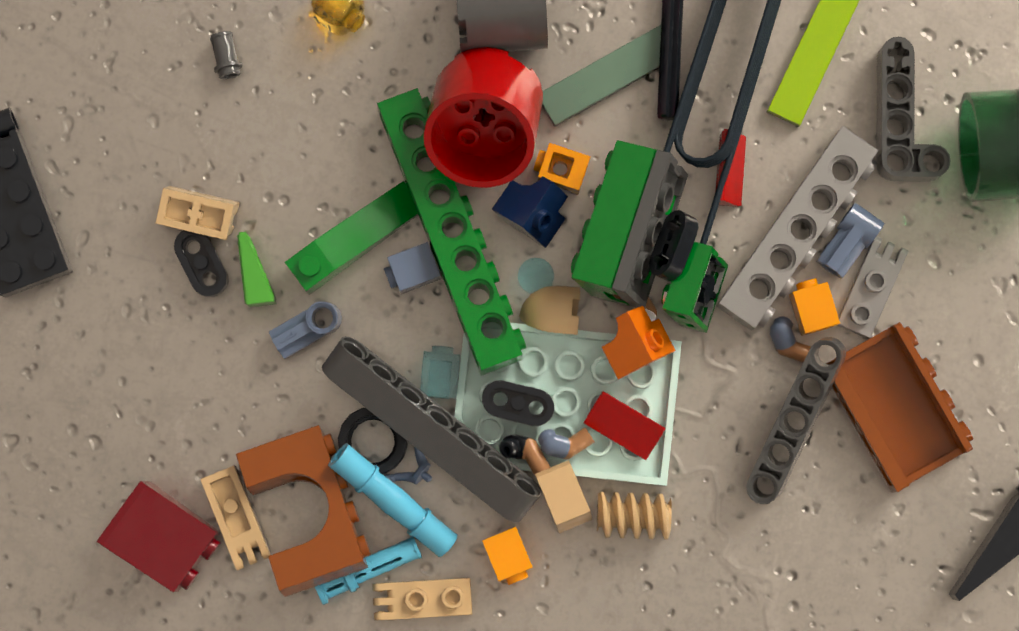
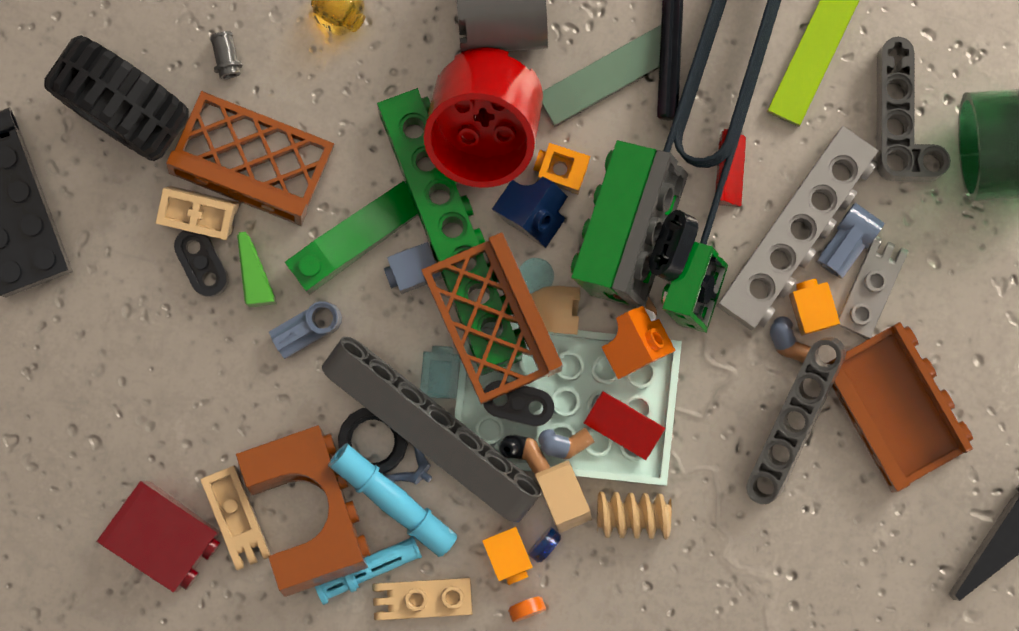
(116, 97): none -> black tyre
(239, 186): none -> dark orange fence
(522, 307): none -> dark orange fence
(526, 609): none -> orange tile
(544, 545): none -> clear blue tile

